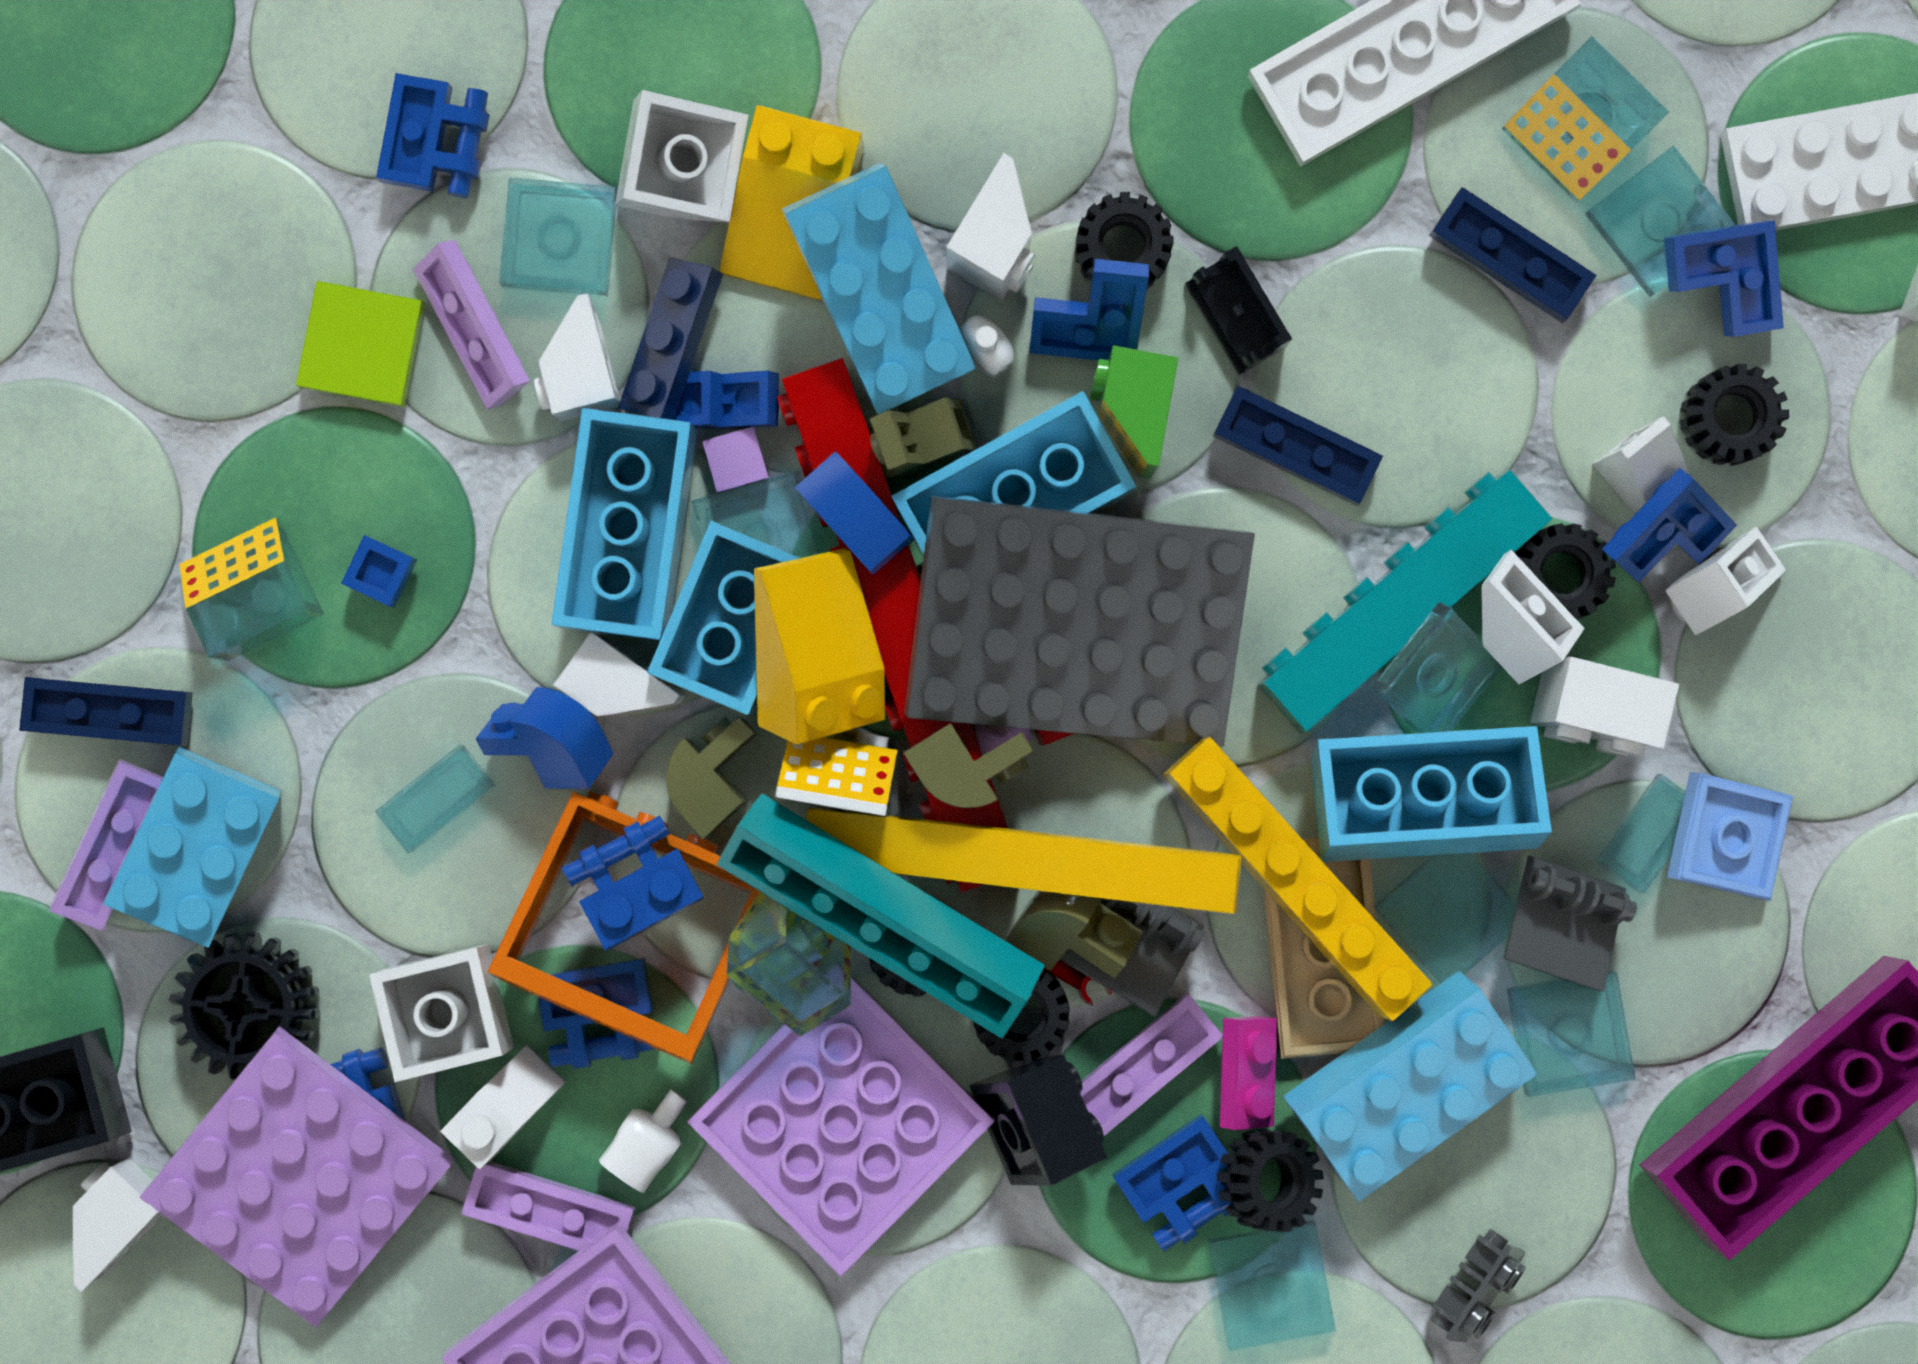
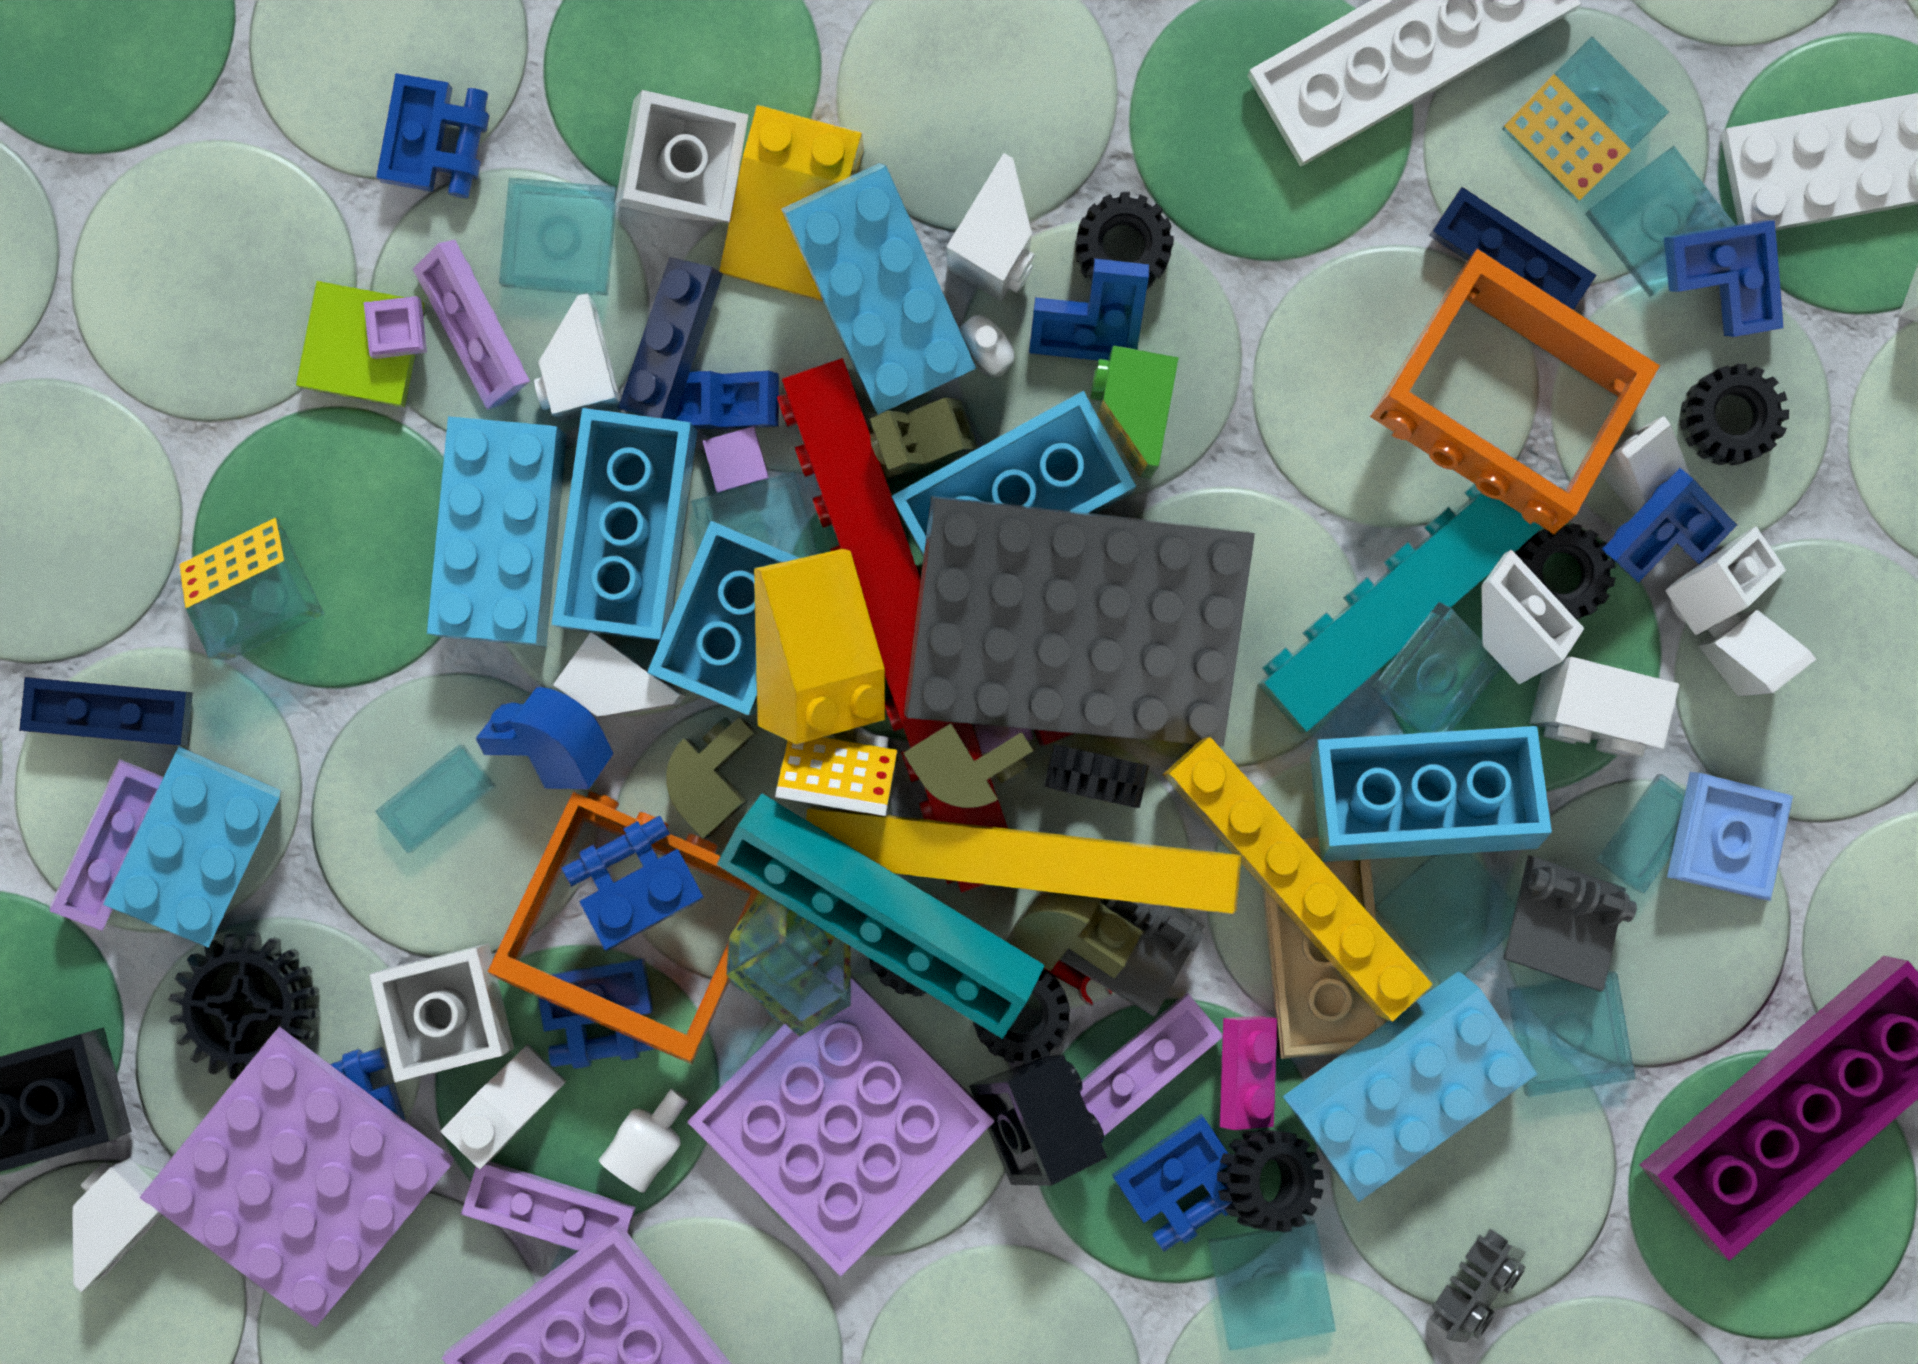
(379, 571): blue plate -> none
(395, 327): none -> lavender tile
(497, 531): none -> medium azure brick
(854, 513): blue slope -> none
(1096, 776): none -> black tyre
(1238, 311): black hinge -> none
(1297, 445): dark blue plate -> none
(1552, 328): none -> orange window
(1754, 653): none -> white slope

